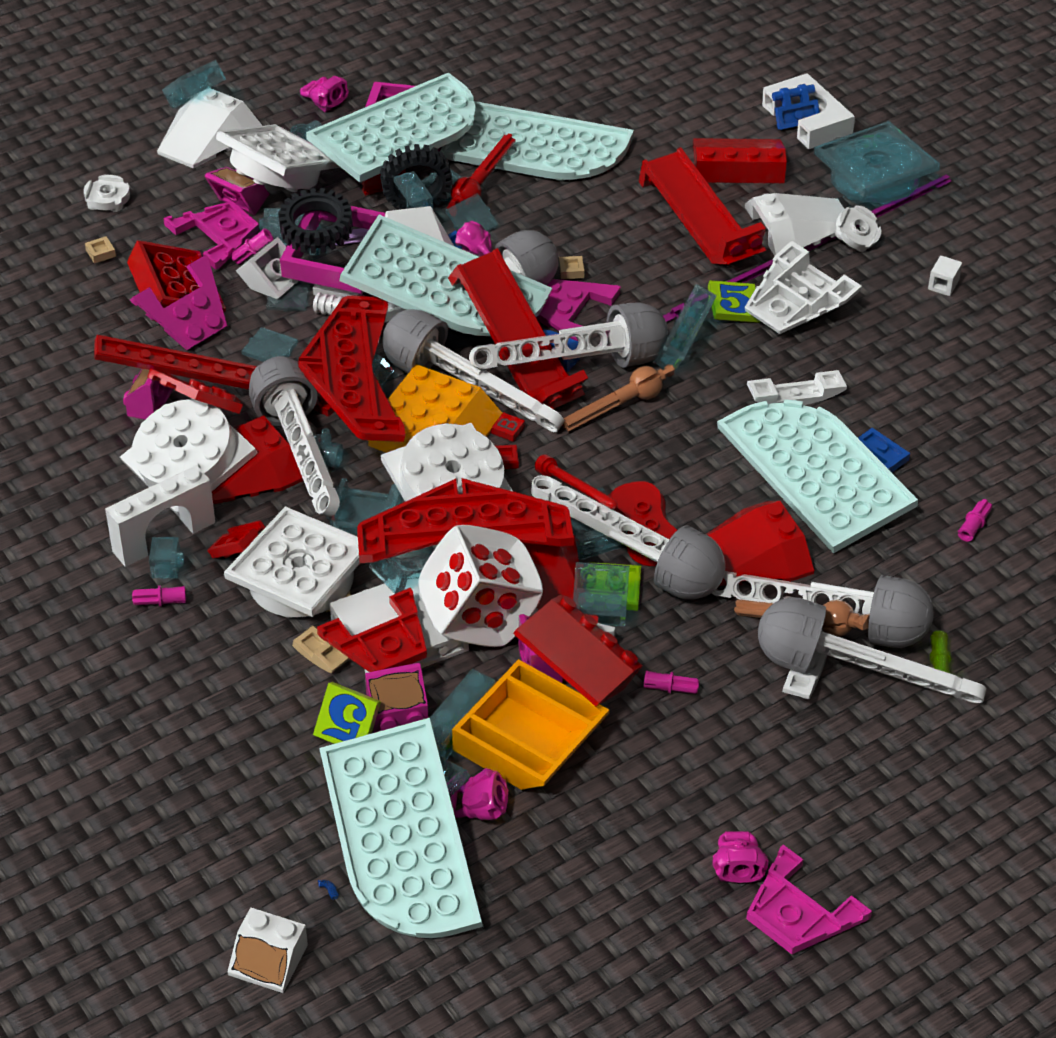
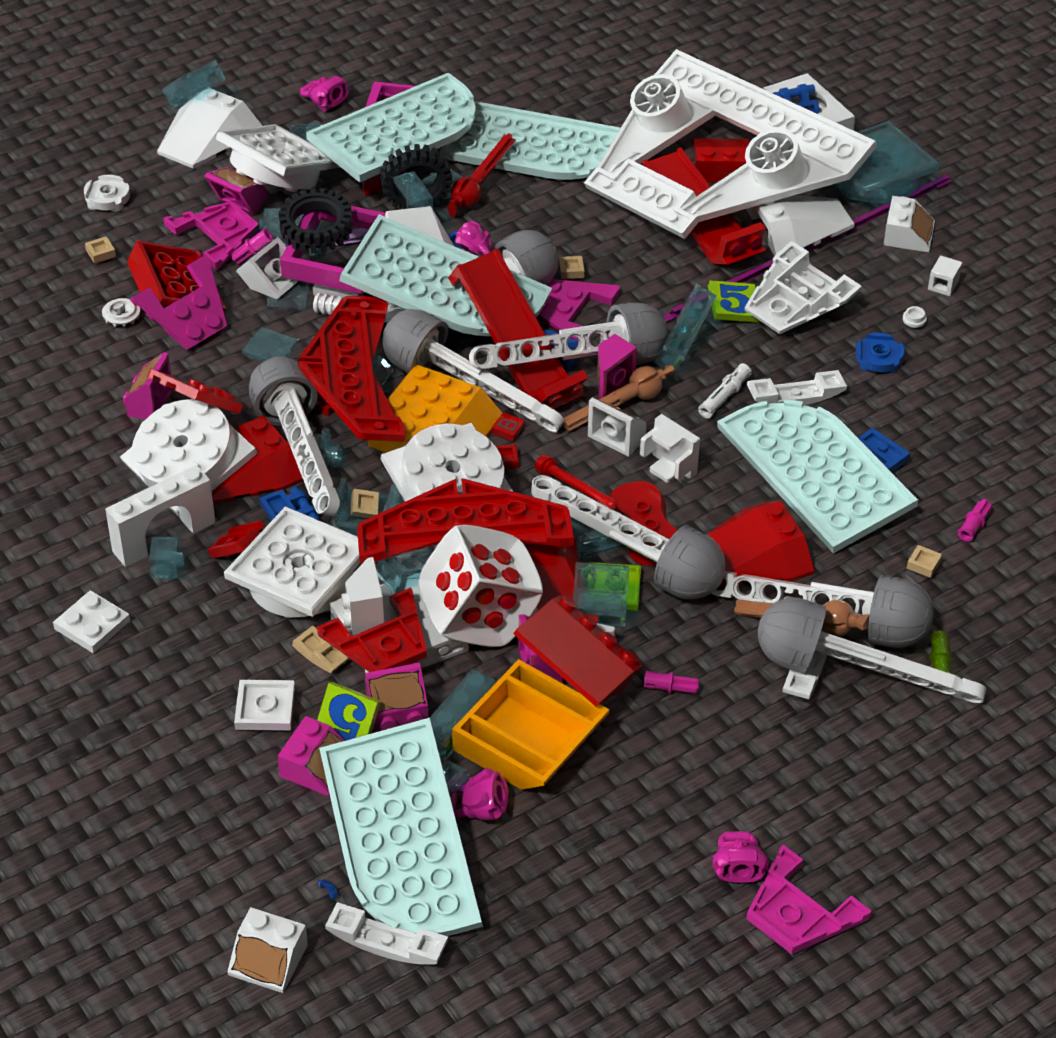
(91, 621): none -> white plate
(113, 309): none -> white gear
(159, 596): dark pink axle -> none
(172, 361): red tile -> none
(264, 705): none -> white plate
(276, 501): none -> blue plate
(301, 757): none -> dark pink slope
(363, 599): none -> white slope
(364, 503): none -> tan plate
(383, 940): none -> white slope
(471, 210): clear light blue piece -> none
(614, 427): none -> white slope
(615, 364): none -> dark pink slope
(673, 447): none -> white panel
(730, 385): none -> white pin
(786, 158): none -> white wing
(851, 235): white plate -> none
(870, 360): none -> blue plate
(908, 225): none -> white slope
(914, 317): none -> white plate
(924, 561): none -> tan plate

